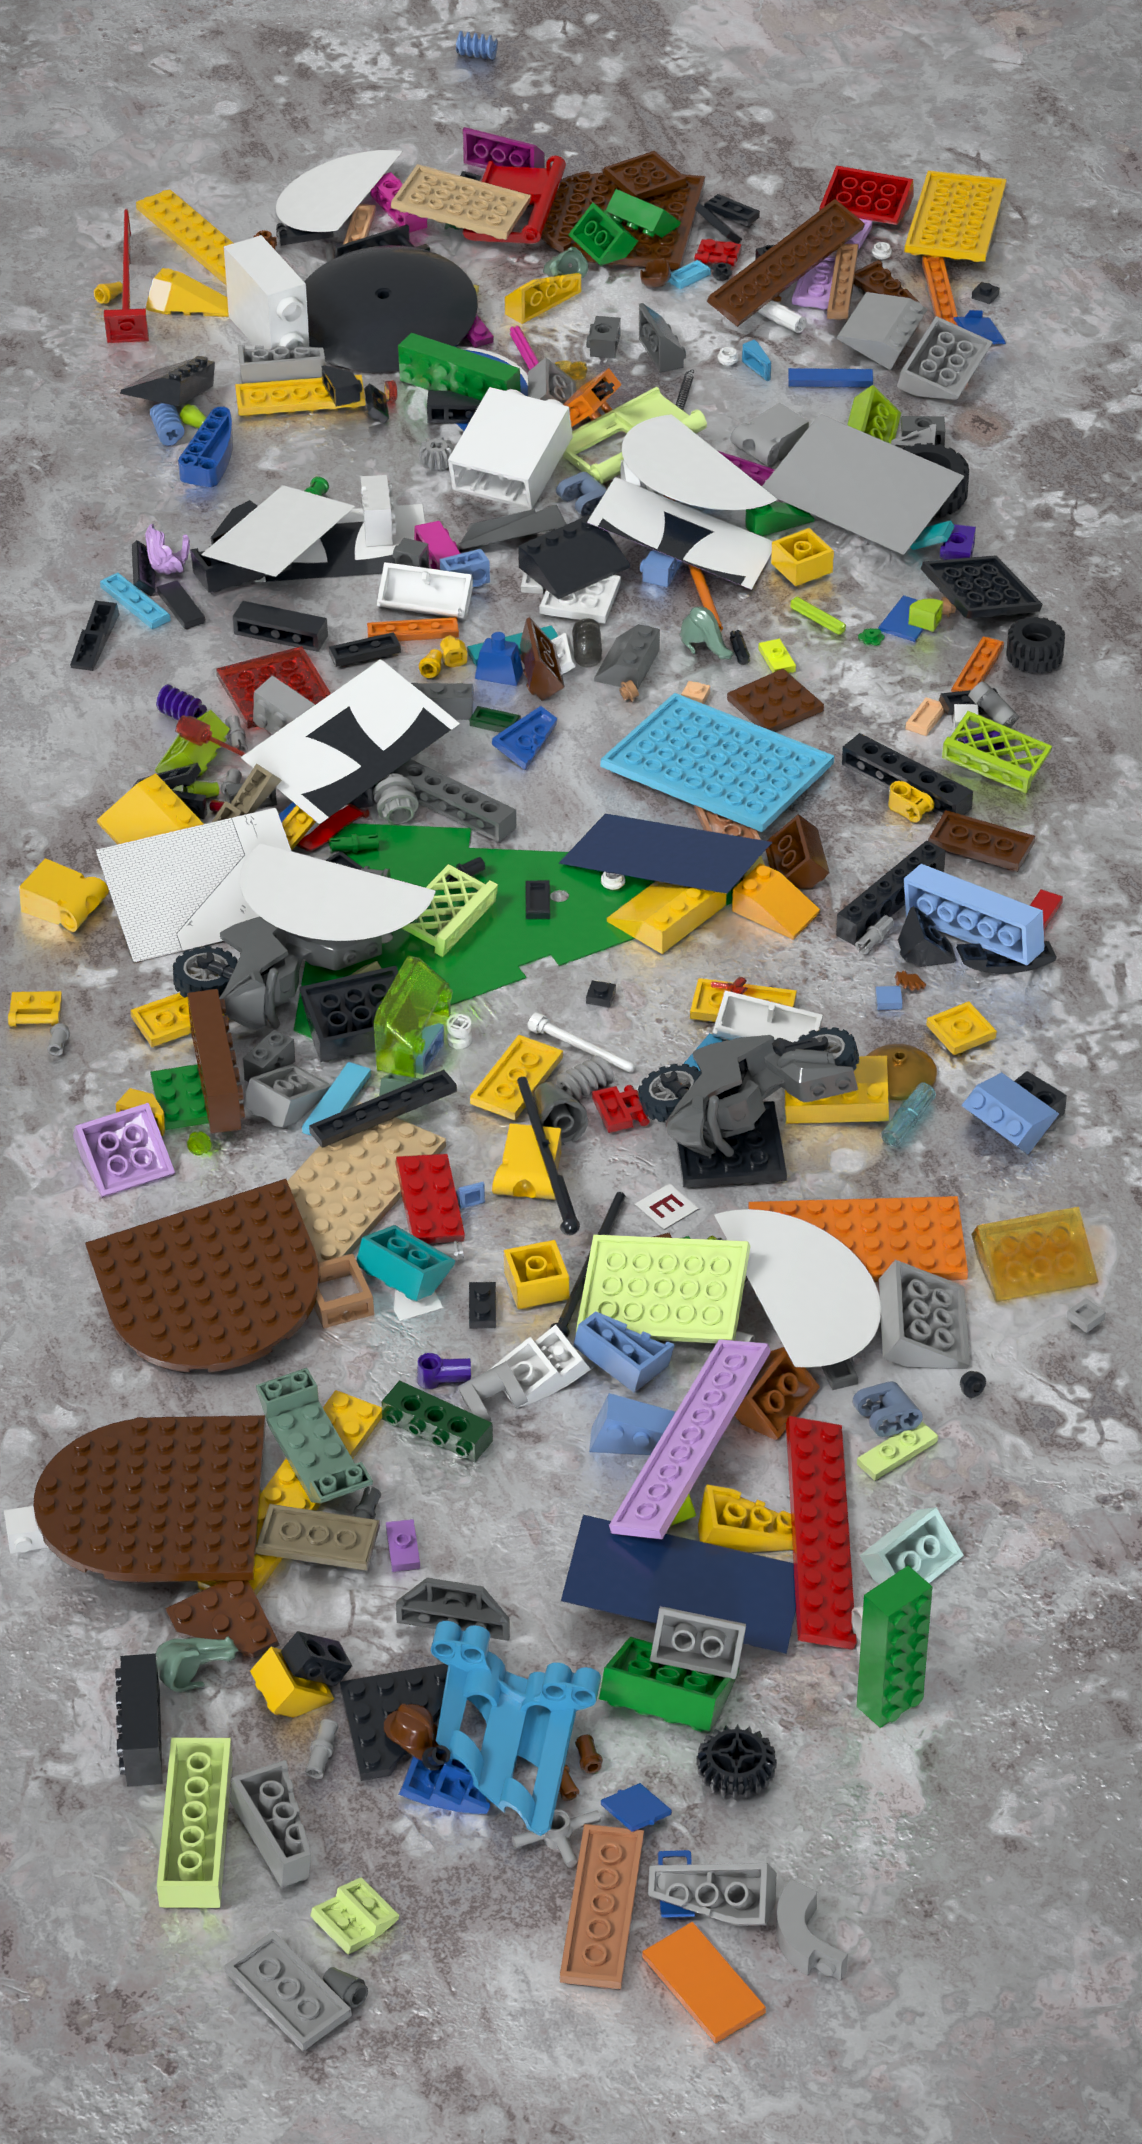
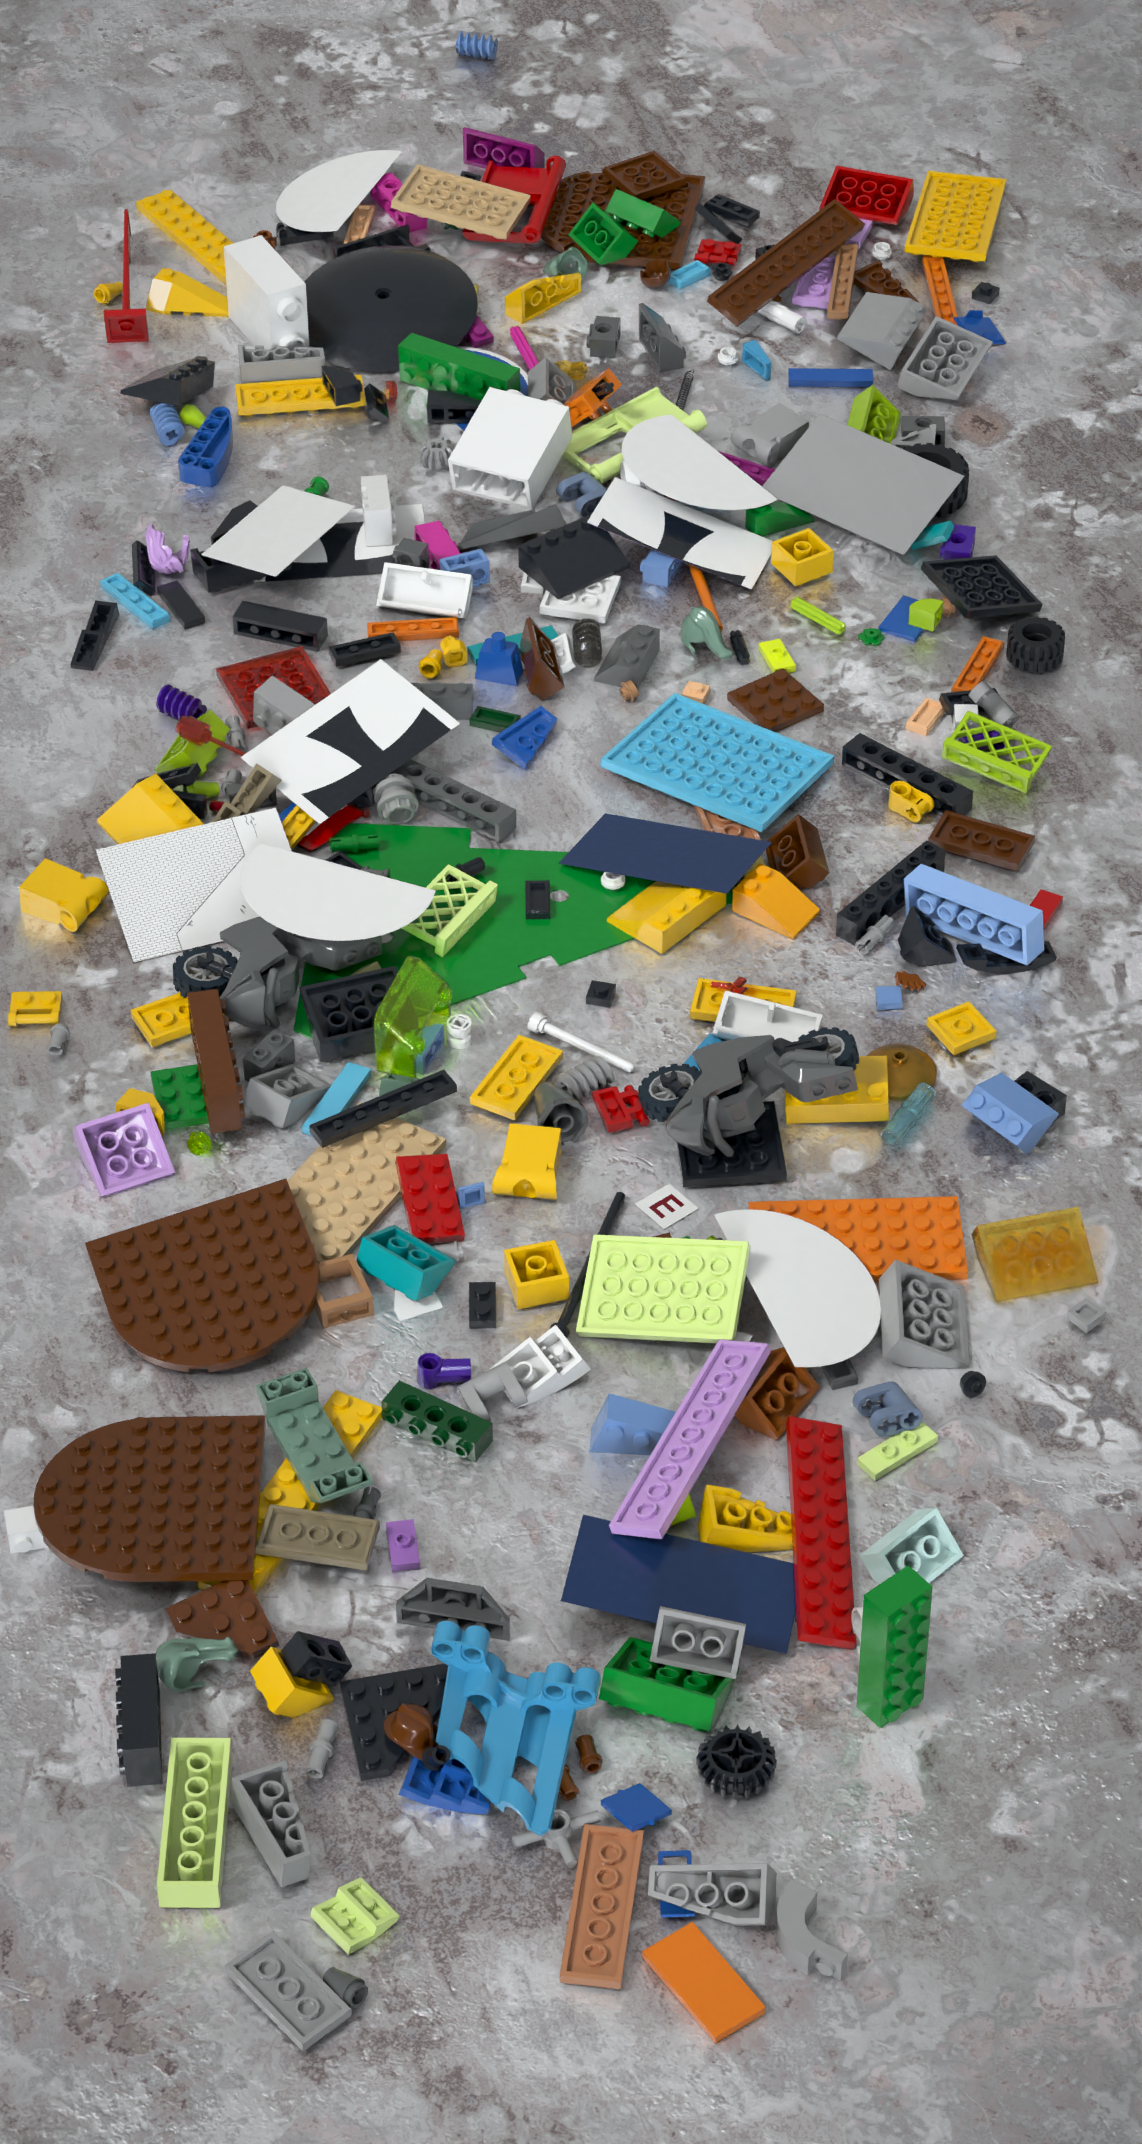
(570, 1223): black bar -> none
(622, 1352): medium blue wedge -> none

